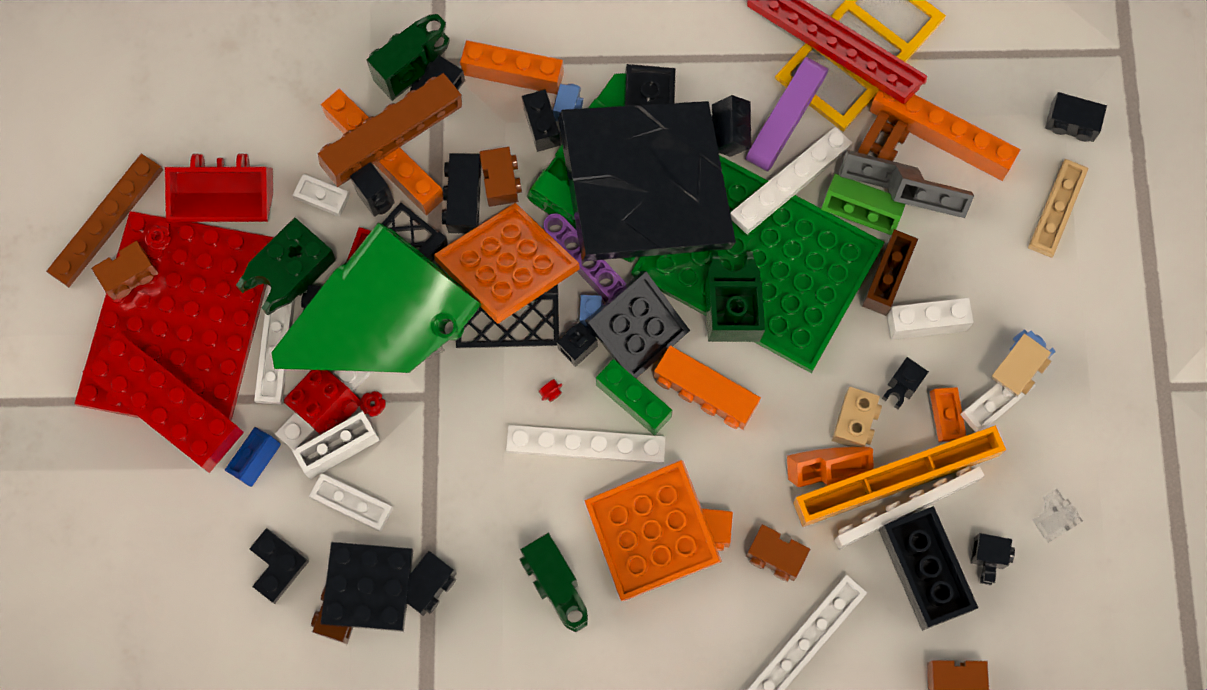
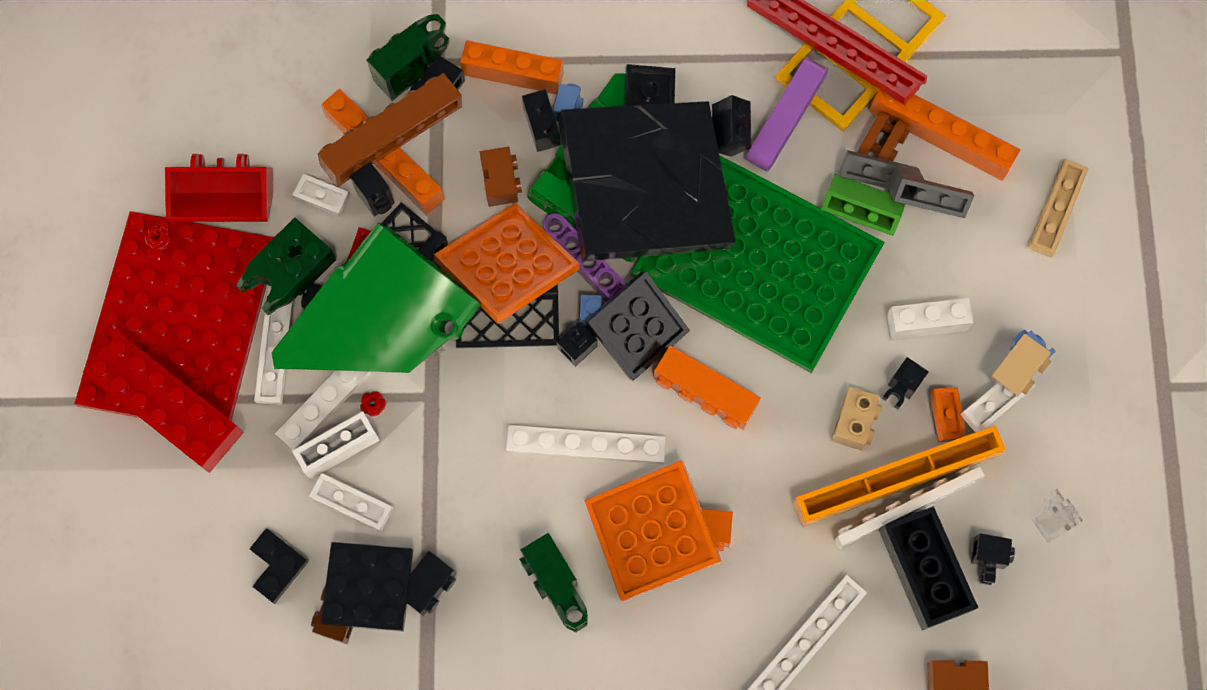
(104, 220): dark orange plate -> none
(125, 272): dark orange brick -> none
(253, 457): blue slope -> none
(322, 400): red bracket -> none
(462, 192): black brick -> none
(550, 391): red plate -> none
(633, 397): green brick -> none
(736, 292): dark green brick -> none
(777, 554): dark orange brick -> none
(790, 180): white plate -> none
(828, 465): orange slope -> none
(890, 272): reddish brown brick -> none
(1075, 117): black brick -> none

